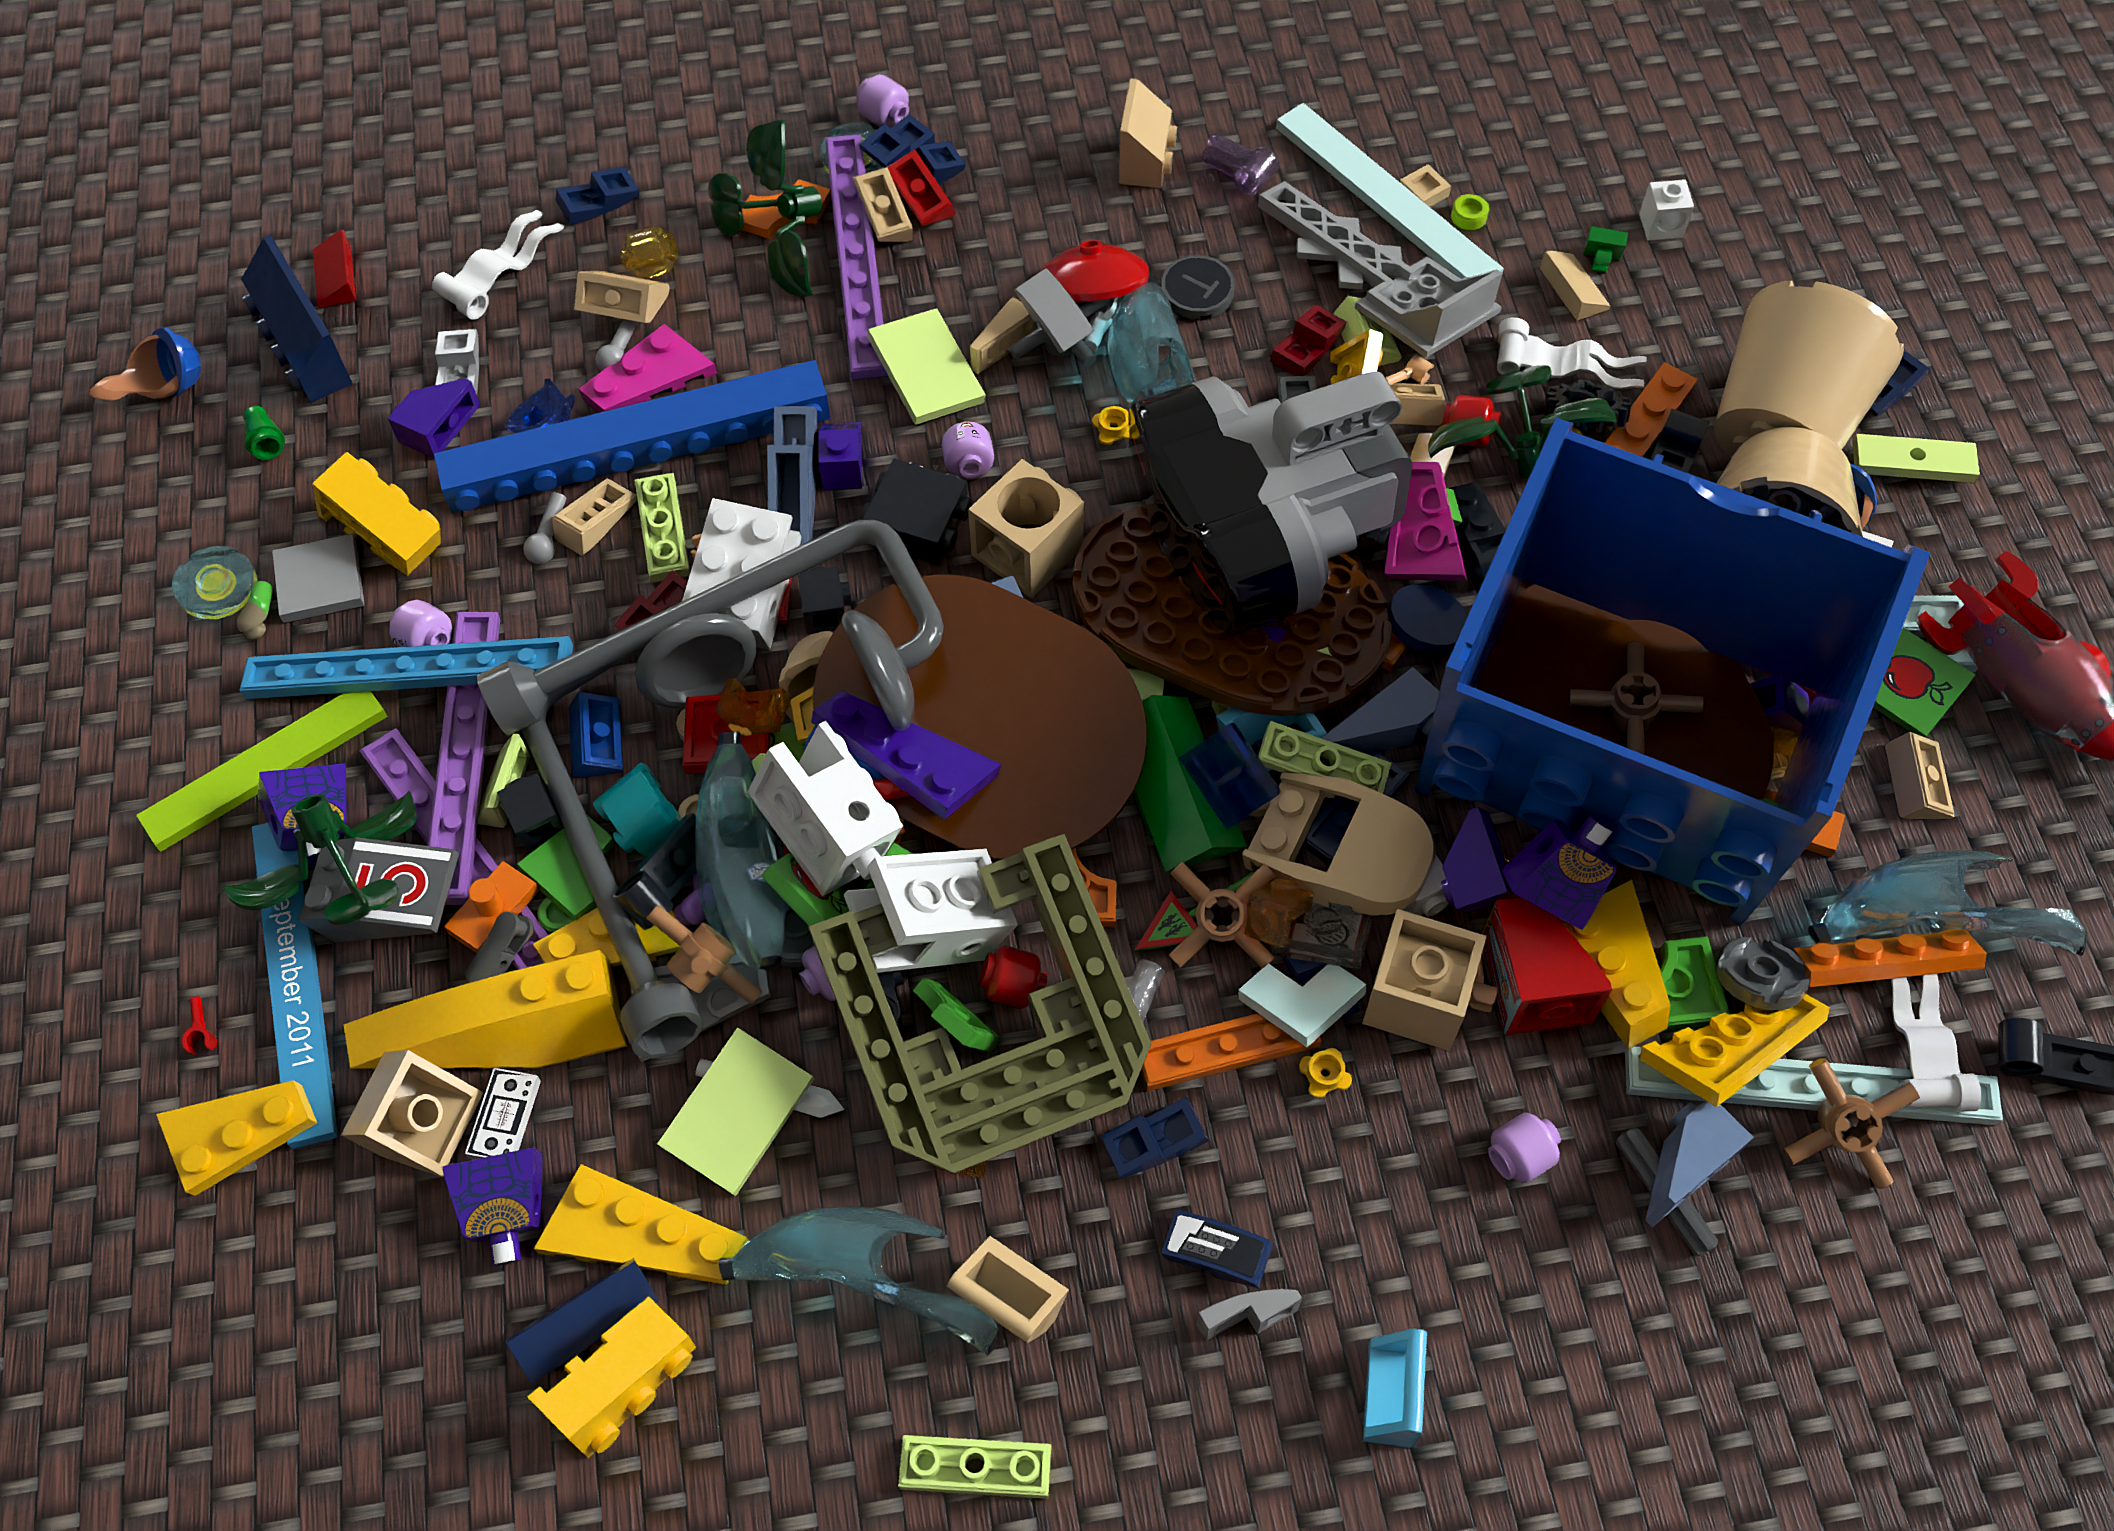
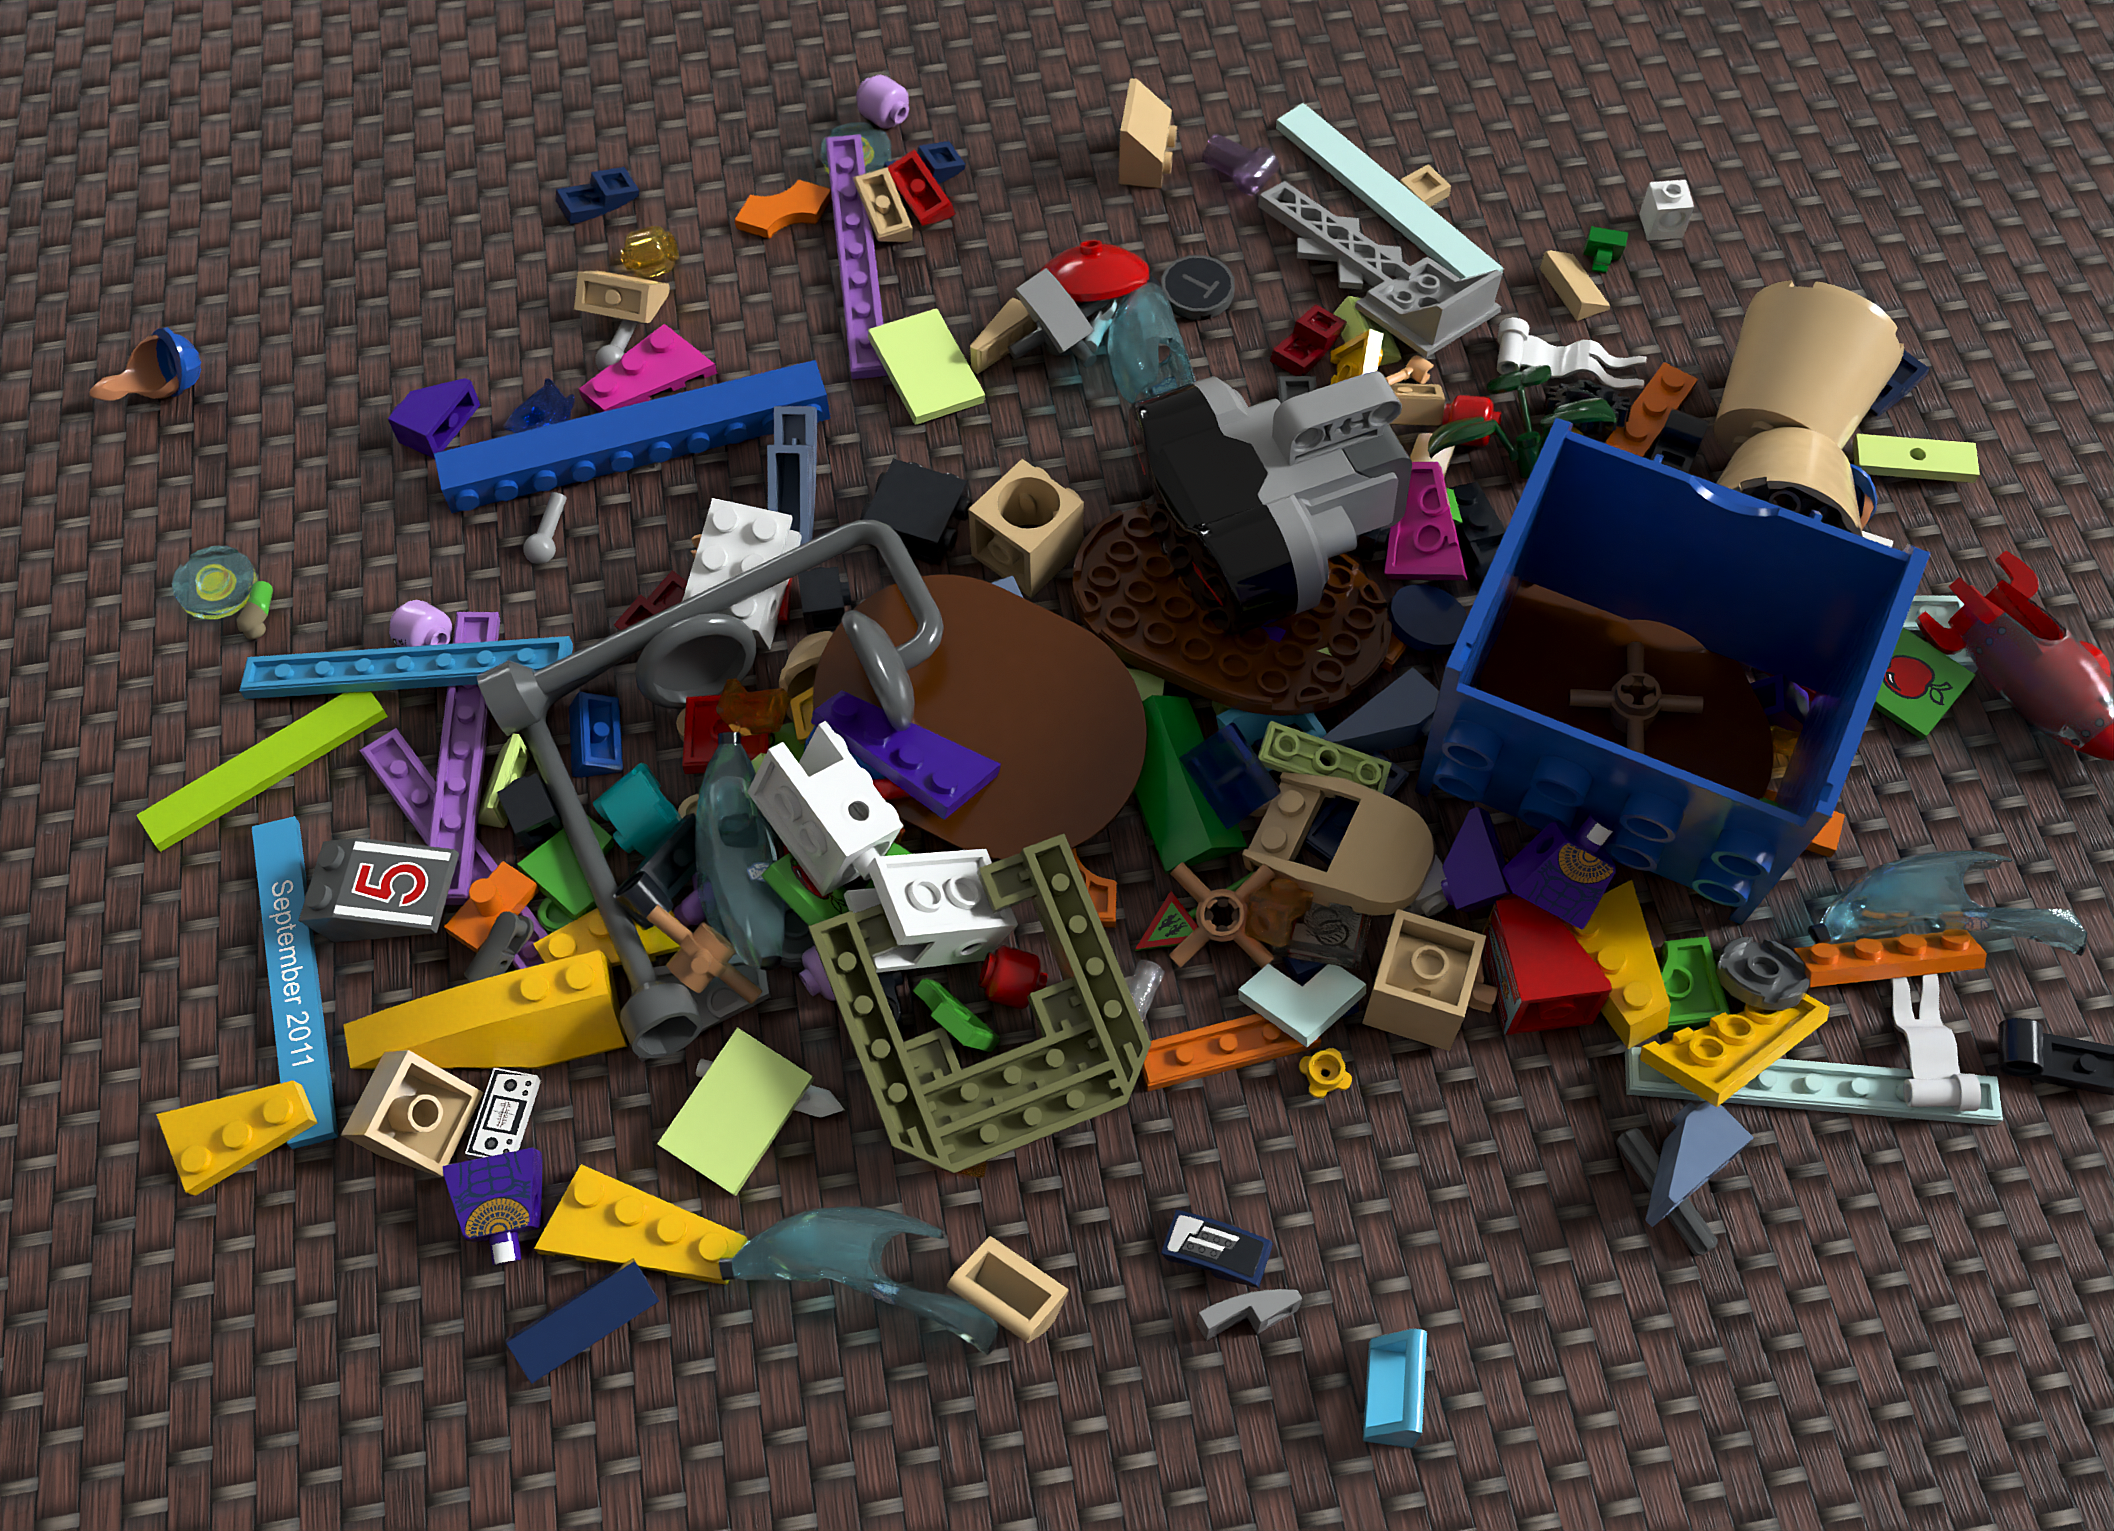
(198, 1028): red hand -> none
(261, 434): green cone -> none
(283, 788): dark purple torso -> none
(293, 324): dark blue slope -> none
(318, 578): light grey tile -> none
(320, 826): dark green plant -> none
(334, 271): red slope -> none
(376, 513): yellow wedge -> none
(458, 356): light grey slope -> none
(470, 285): white flag -> none
(581, 535): tan slope -> none
(616, 1378): yellow wedge -> none
(662, 526): yellowish green tile -> none
(767, 159): dark green plant -> none
(841, 455): dark purple slope -> none
(891, 144): dark blue slope -> none
(967, 450): lavender head -> none
(1008, 1468): yellowish green tile -> none
(1110, 417): yellow plate -> none
(1154, 1139): dark blue slope -> none
(1469, 212): lime tile -> none
(1524, 1147): lavender head -> none
(1856, 1139): medium nougat bar -> none
(1919, 778): tan slope -> none

